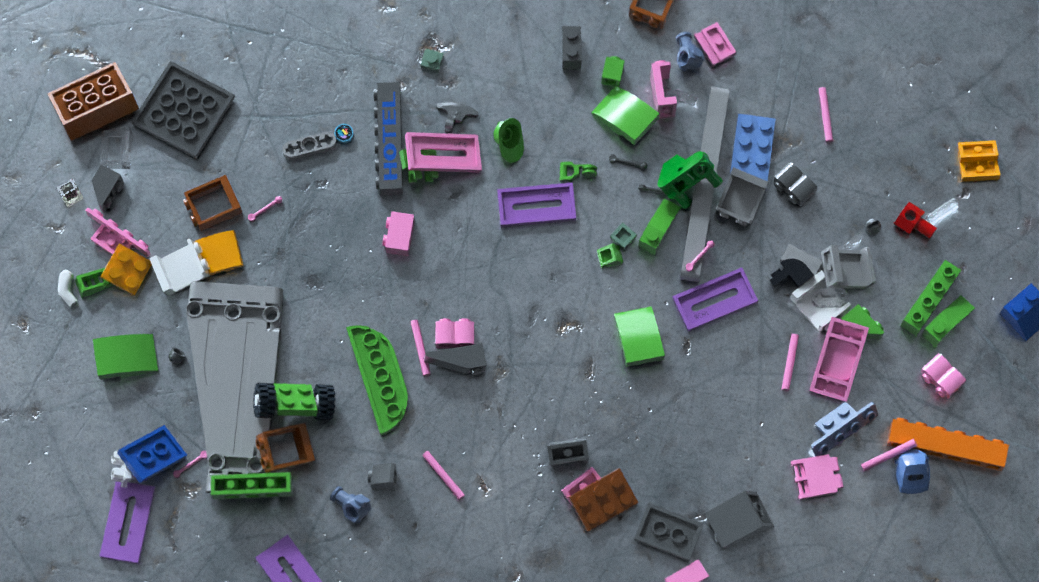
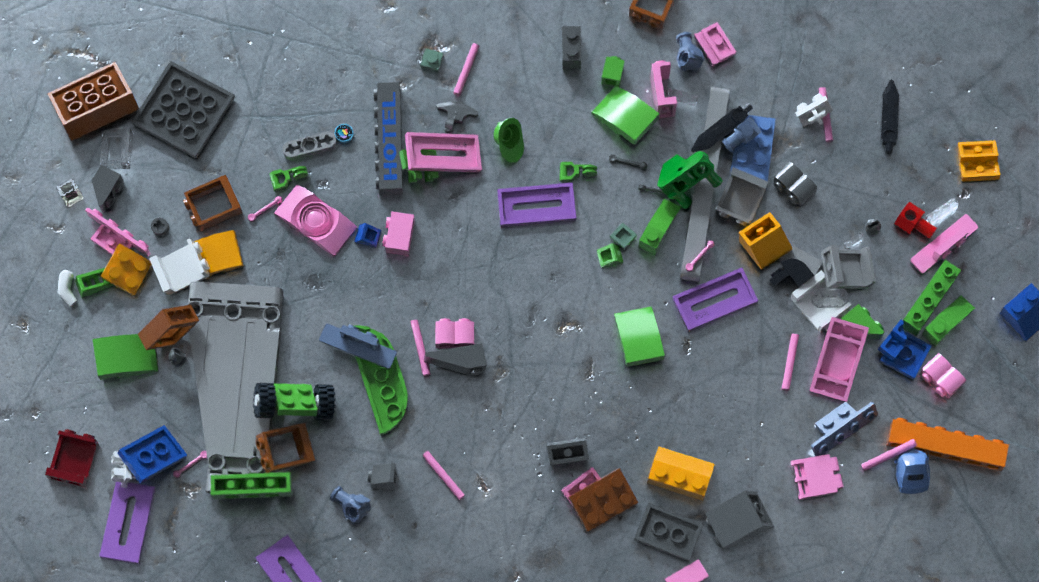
(73, 458): none -> dark red panel
(164, 230): none -> dark grey bush
(168, 327): none -> dark orange window
(299, 173): none -> bright green piece
(316, 220): none -> bright pink slope
(358, 344): none -> sand blue bracket
(367, 235): none -> blue slope
(466, 69): none -> bright pink bar
(680, 473): none -> light orange slope
(721, 128): none -> black piece
(743, 134): none -> sand blue connector
(765, 241): none -> light orange slope
(814, 111): none -> white hips
(890, 113): none -> black piece
(894, 342): none -> blue slope
(910, 358): none -> blue plate
(944, 244): none -> bright pink bracket

